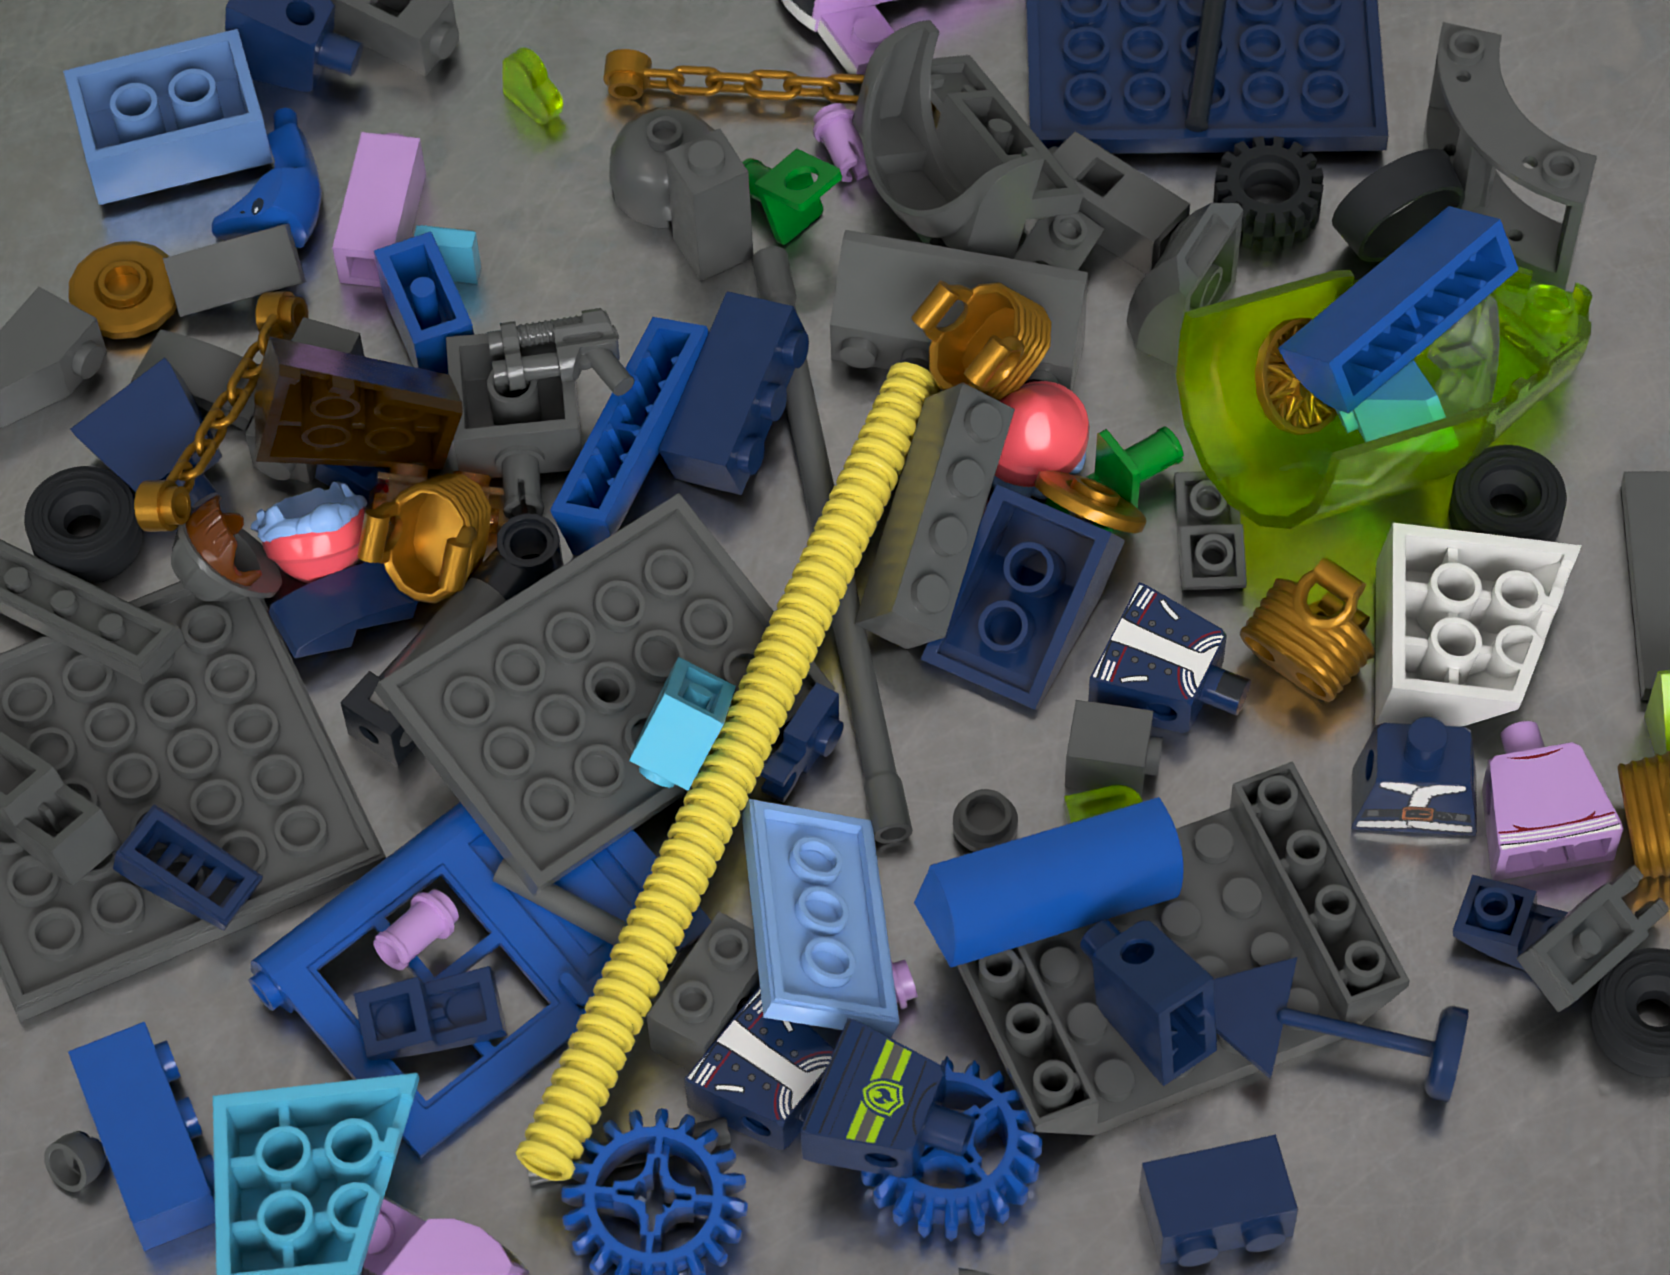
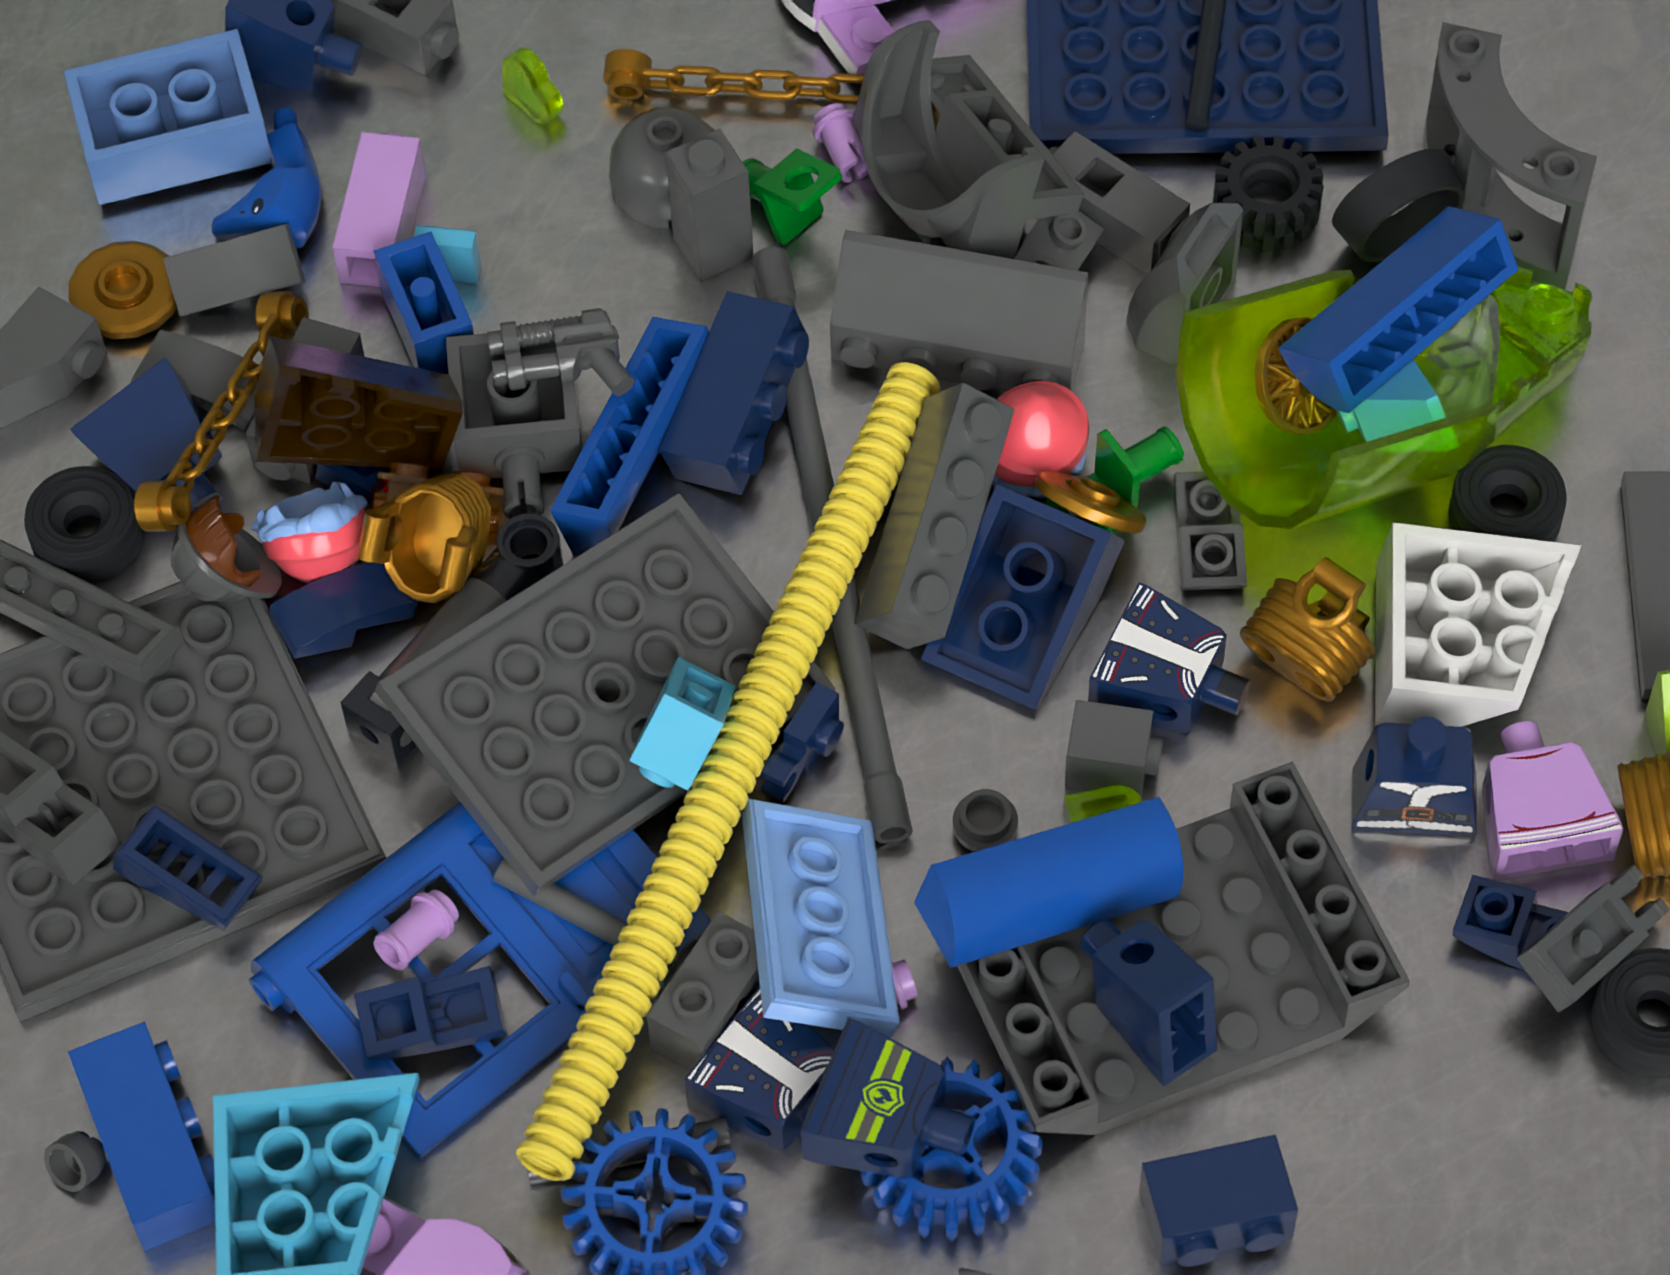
(991, 342): pearl gold piece -> none
(1254, 1008): dark blue piece -> none

